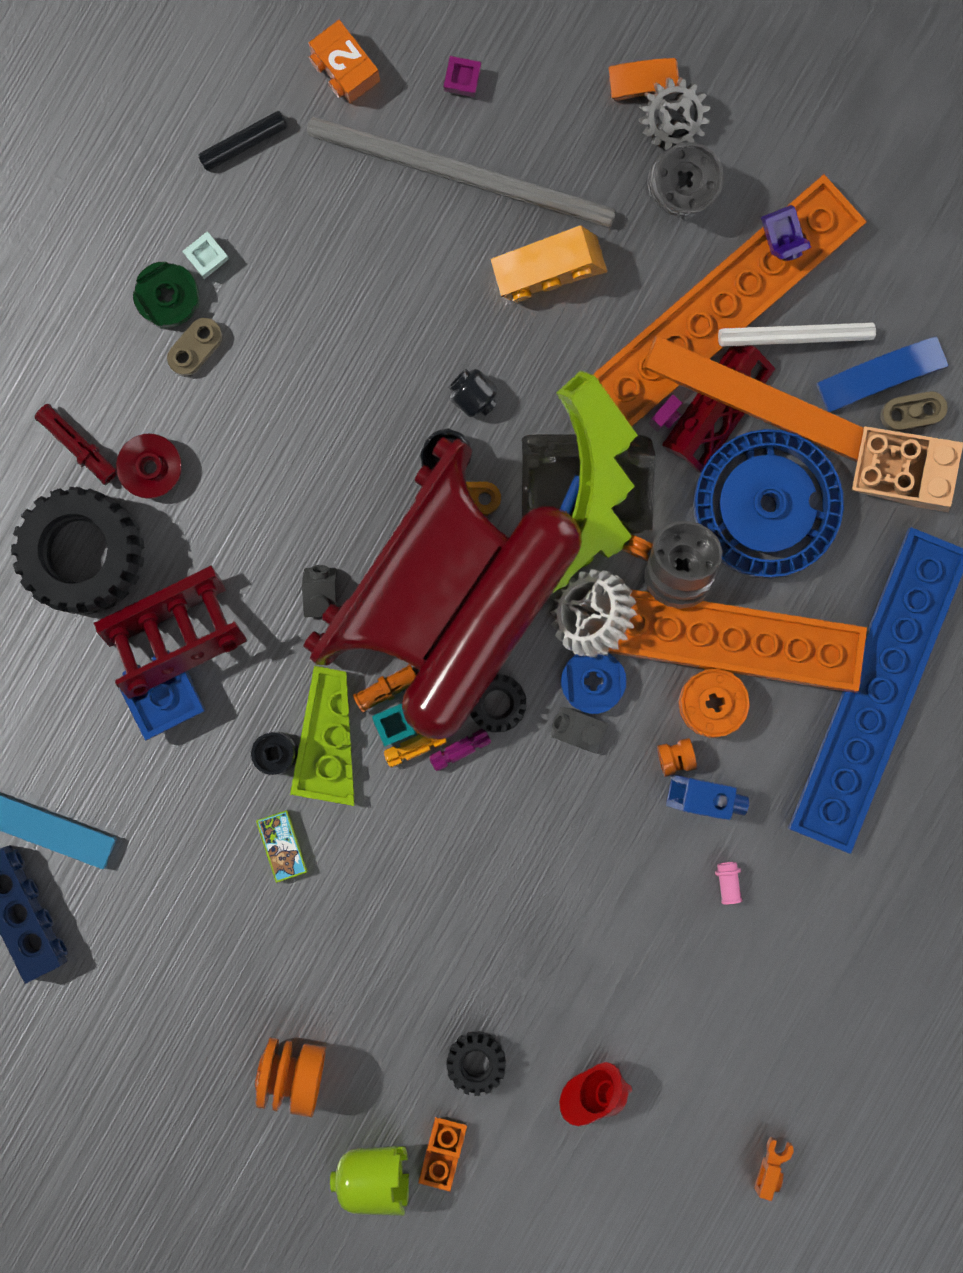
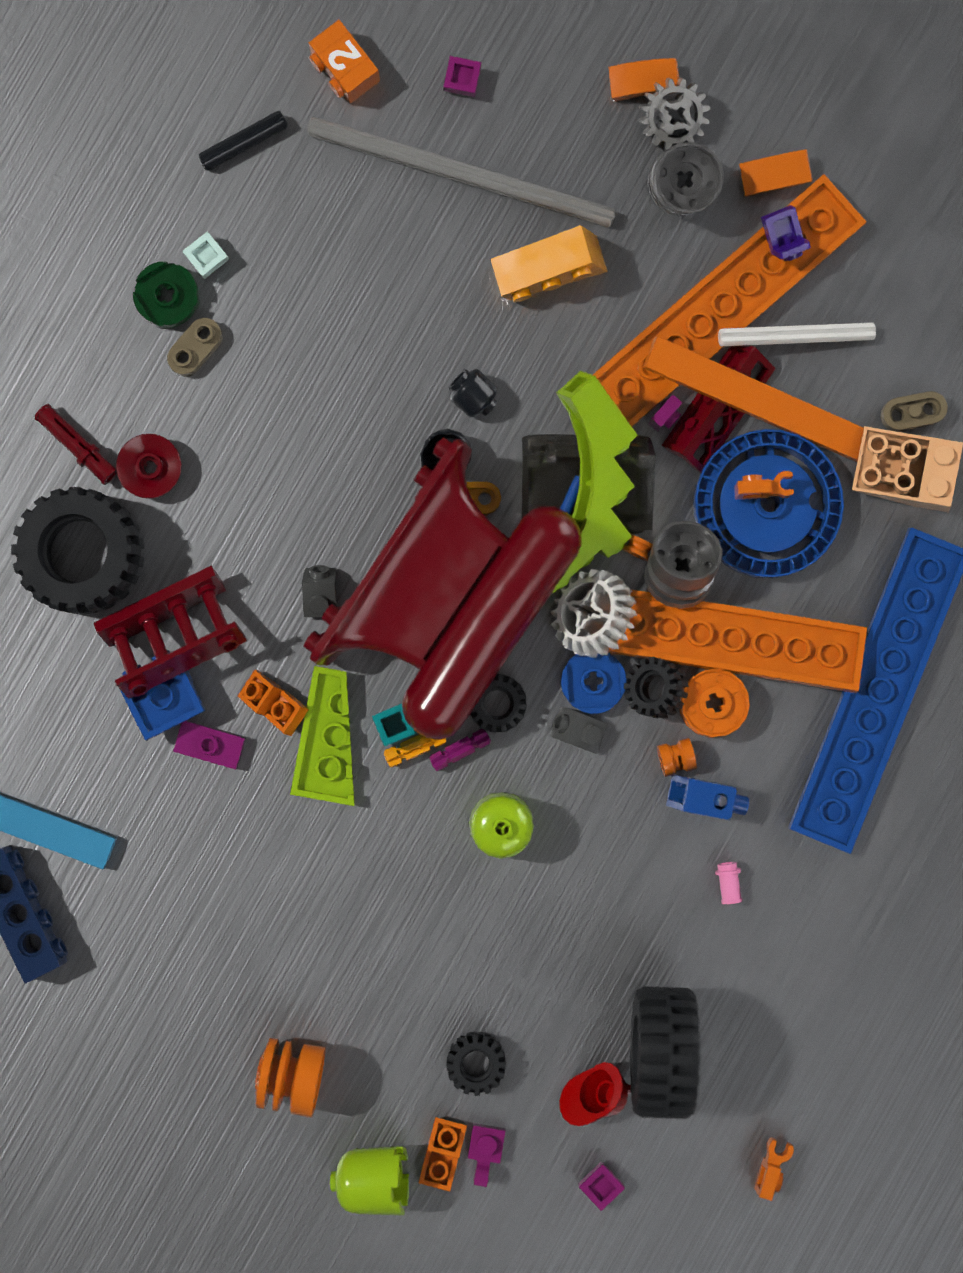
(209, 744): none -> magenta plate
(273, 702): none -> orange slope
(274, 753): black wheel -> none
(281, 846): tile -> none
(385, 688): orange pin -> none
(485, 1147): none -> magenta plate
(496, 809): none -> lime cylinder
(601, 1186): none -> magenta plate
(640, 684): none -> black tyre
(664, 1052): none -> black tyre
(754, 487): none -> orange plate
(776, 172): none -> orange slope
(882, 373): blue slope -> none

